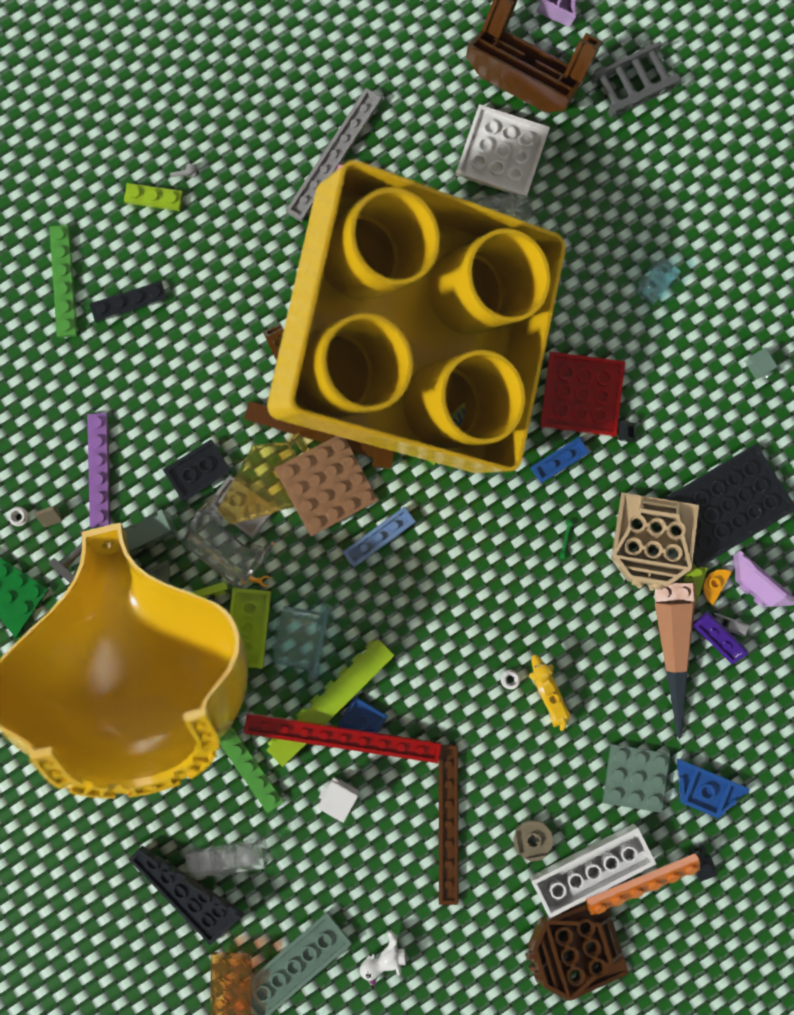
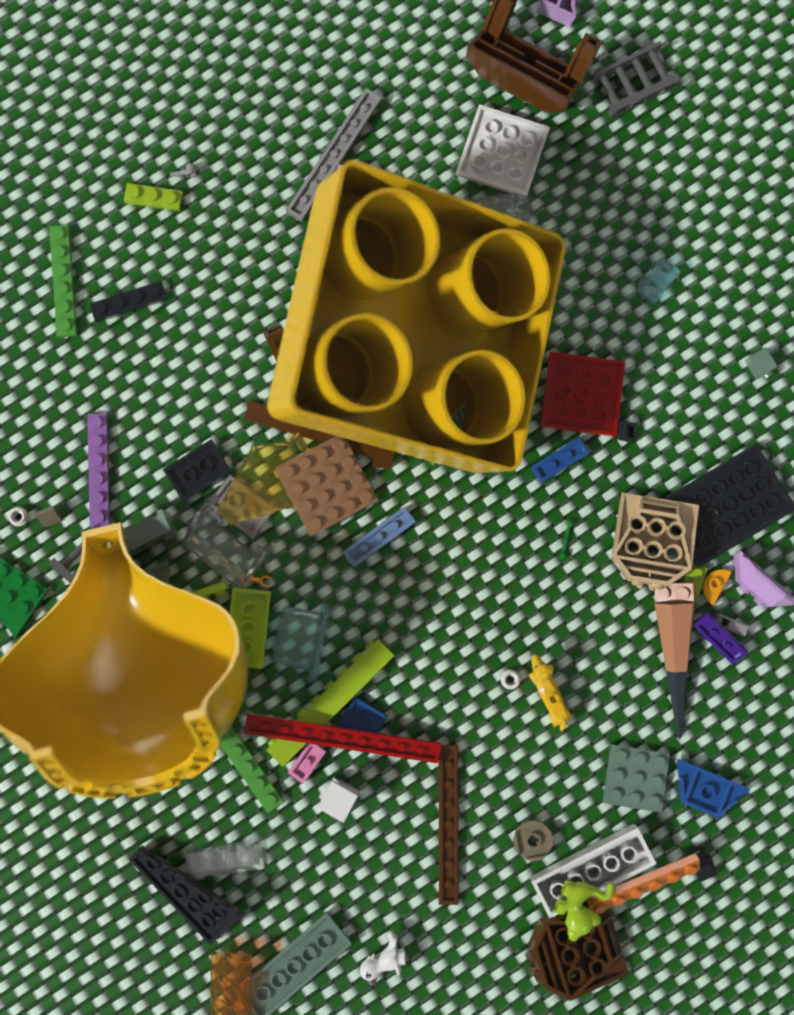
(306, 762): none -> bright pink plate
(580, 918): none -> lime animal

